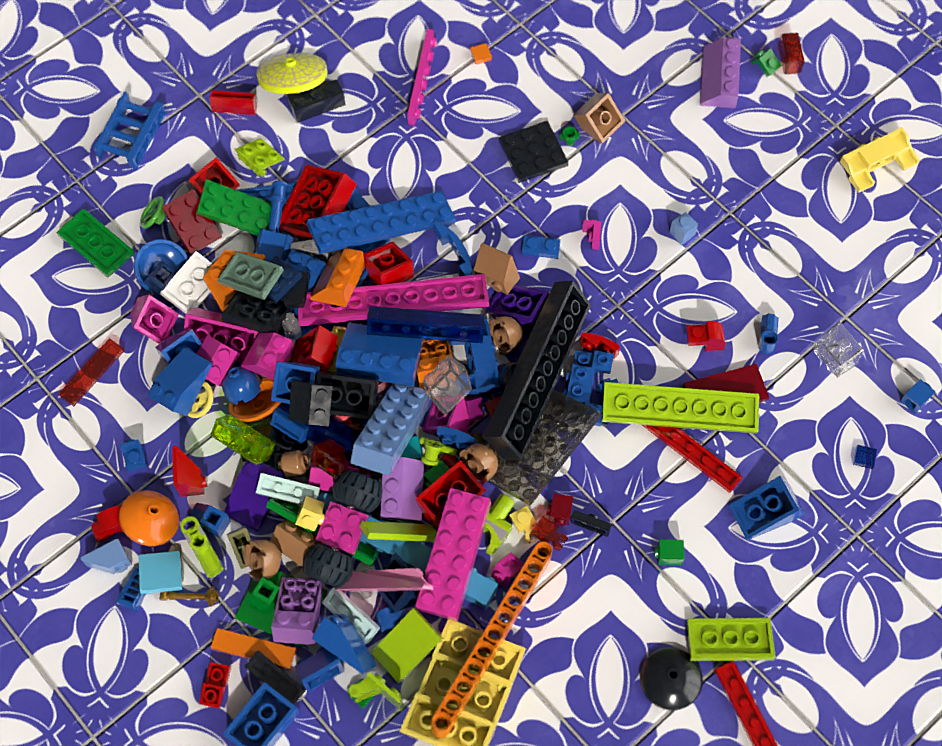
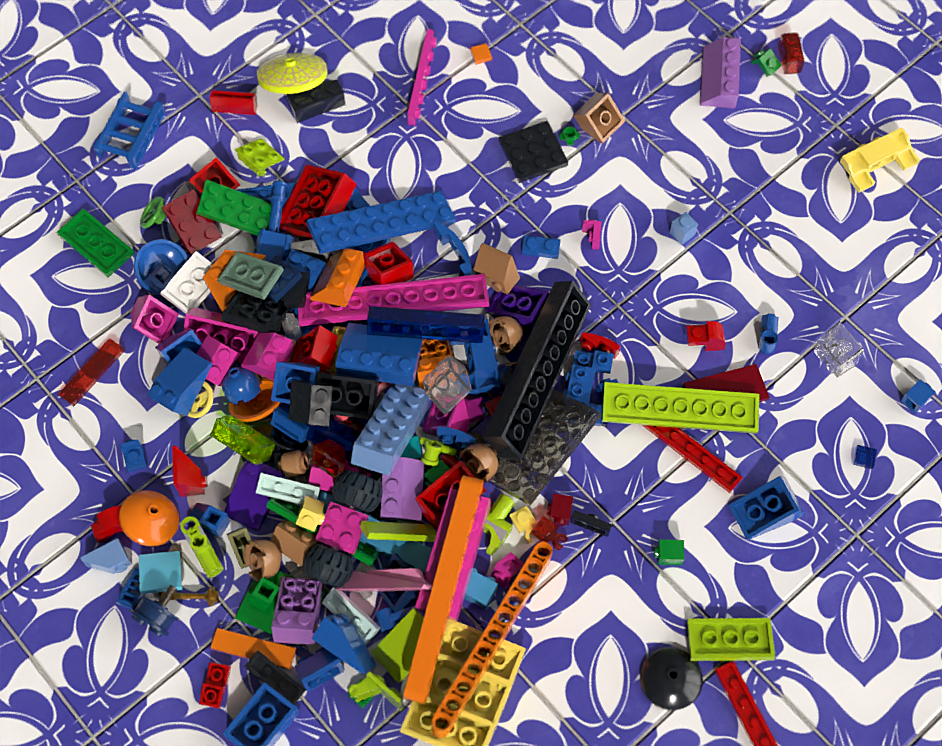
(155, 613): none -> dark blue wheel
(443, 590): none -> orange beam

